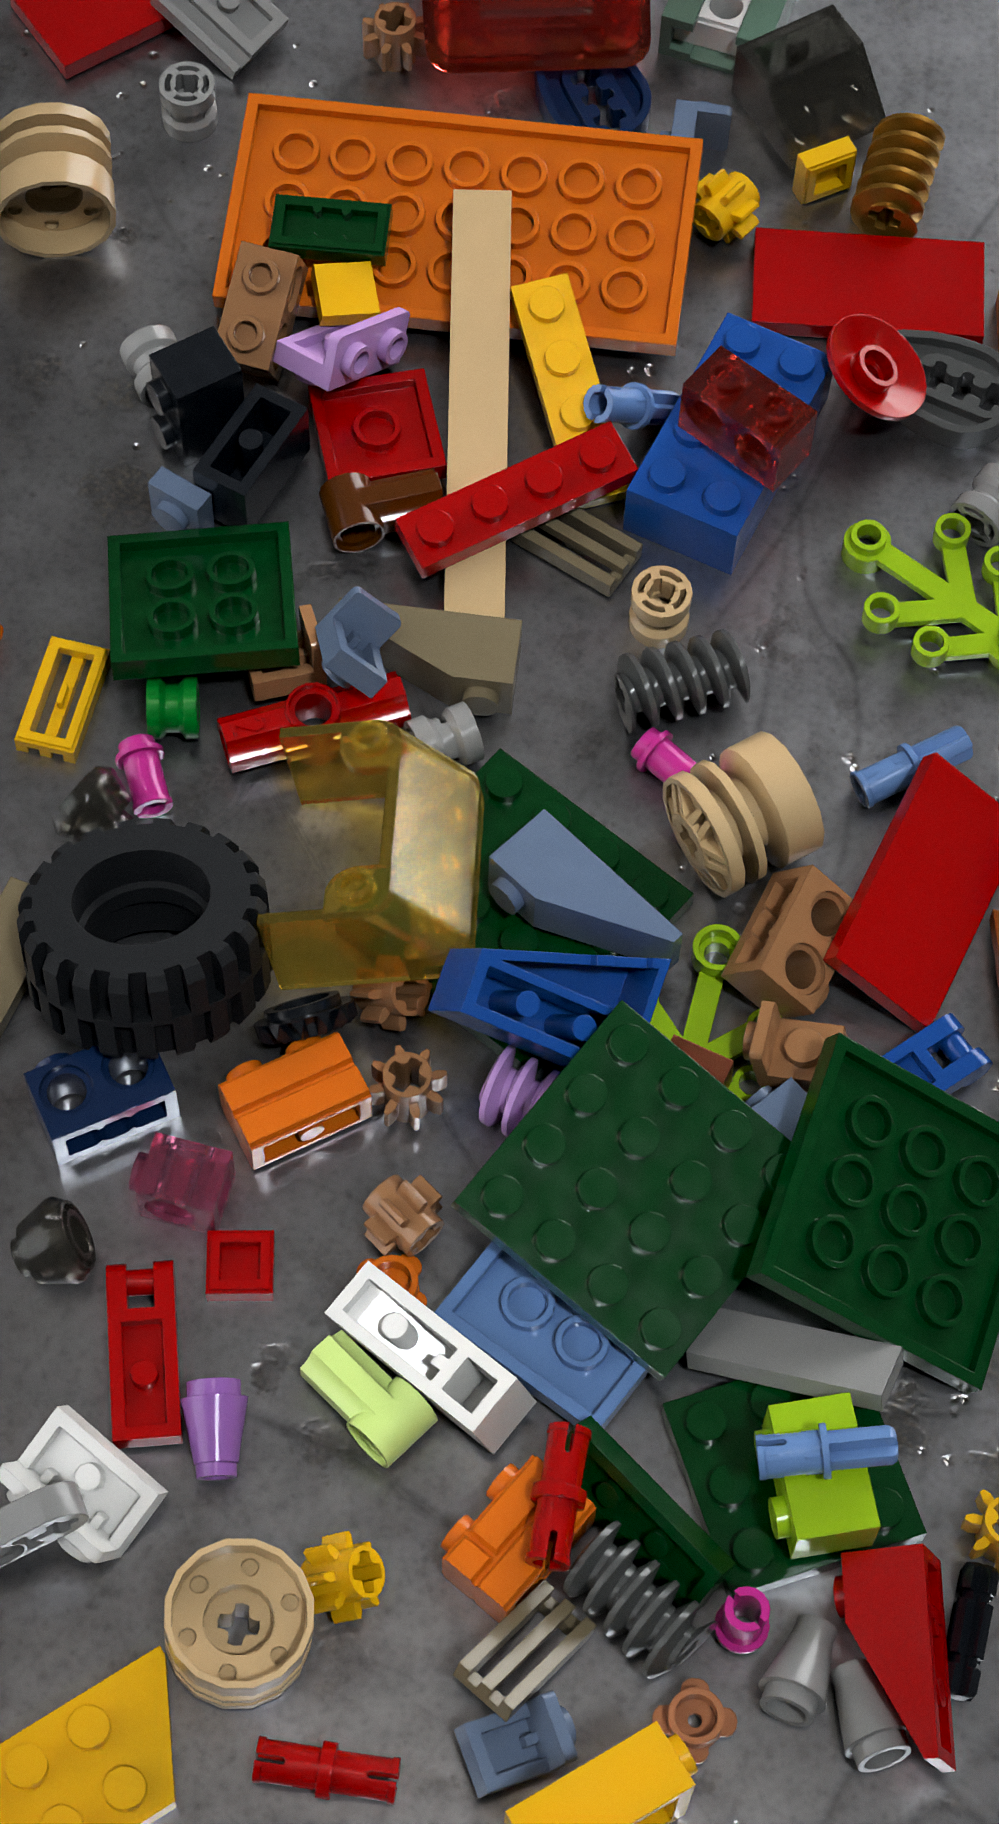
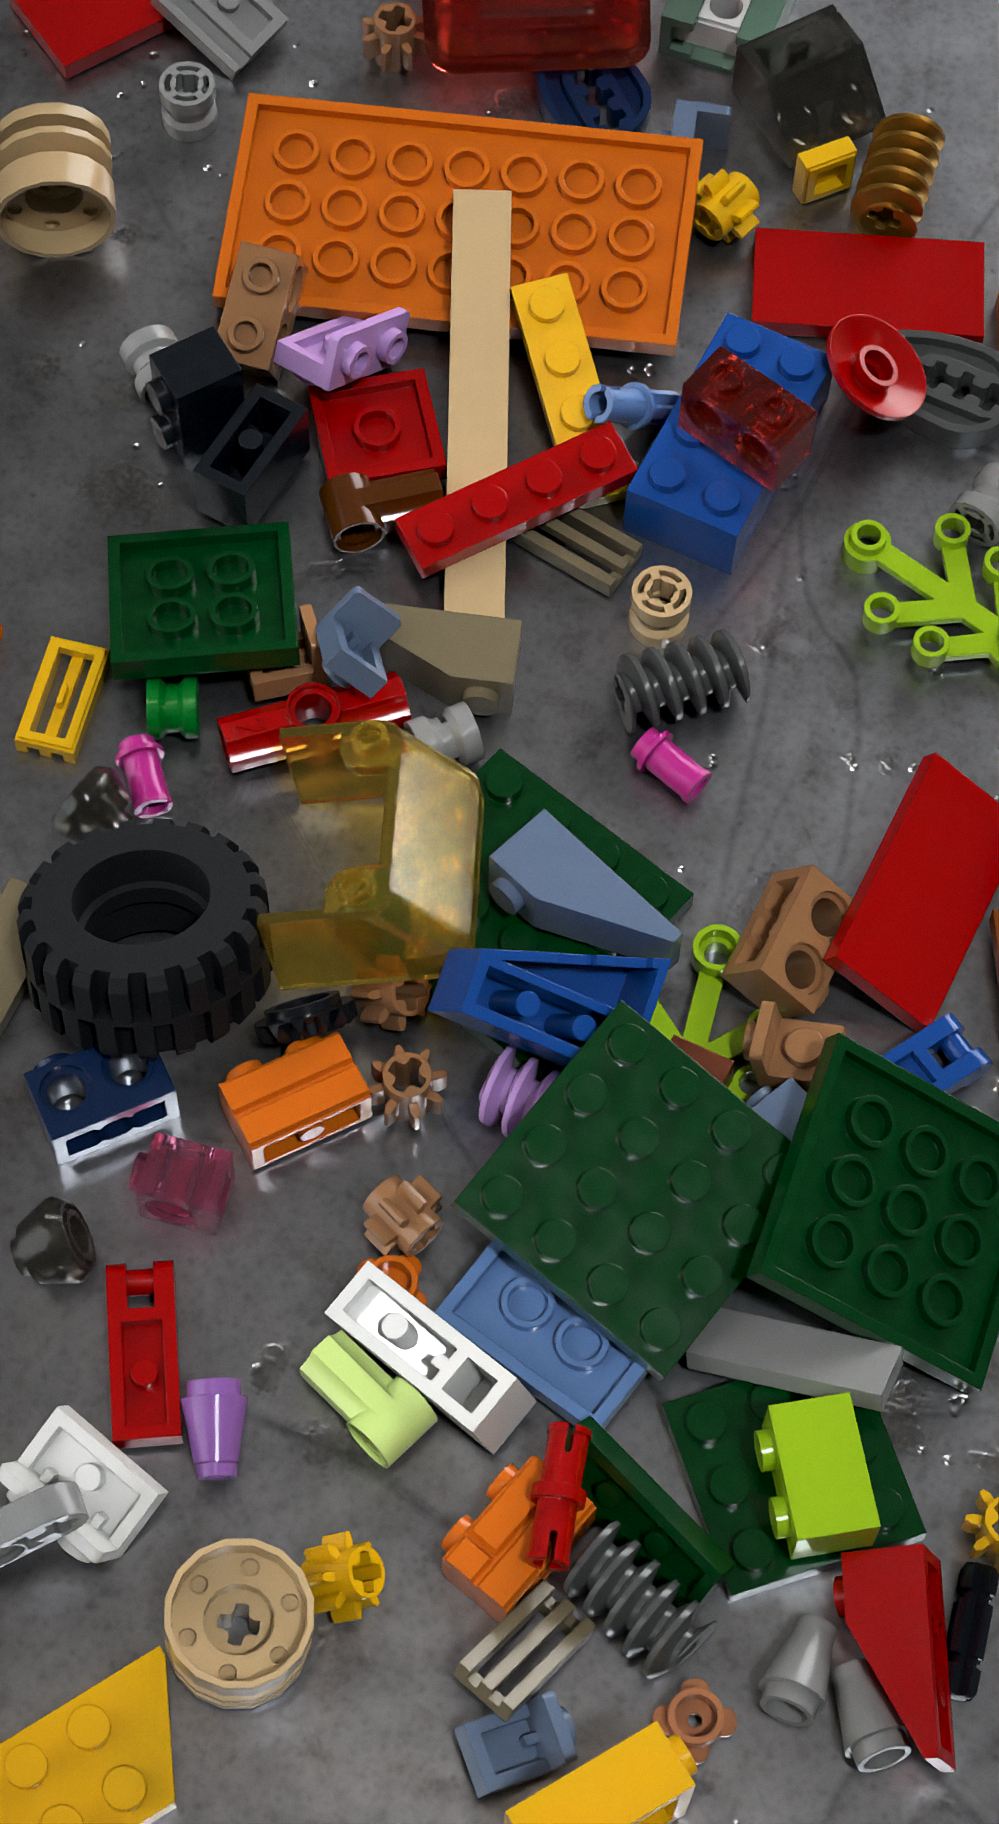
(179, 503): sand blue plate -> none
(240, 1265): red tile -> none
(326, 1770): red pin -> none
(331, 229): dark green plate -> none
(344, 292): yellow tile -> none
(738, 1635): dark pink pin -> none
(743, 813): tan wheel -> none
(825, 1451): medium blue axle -> none
(897, 771): medium blue axle -> none

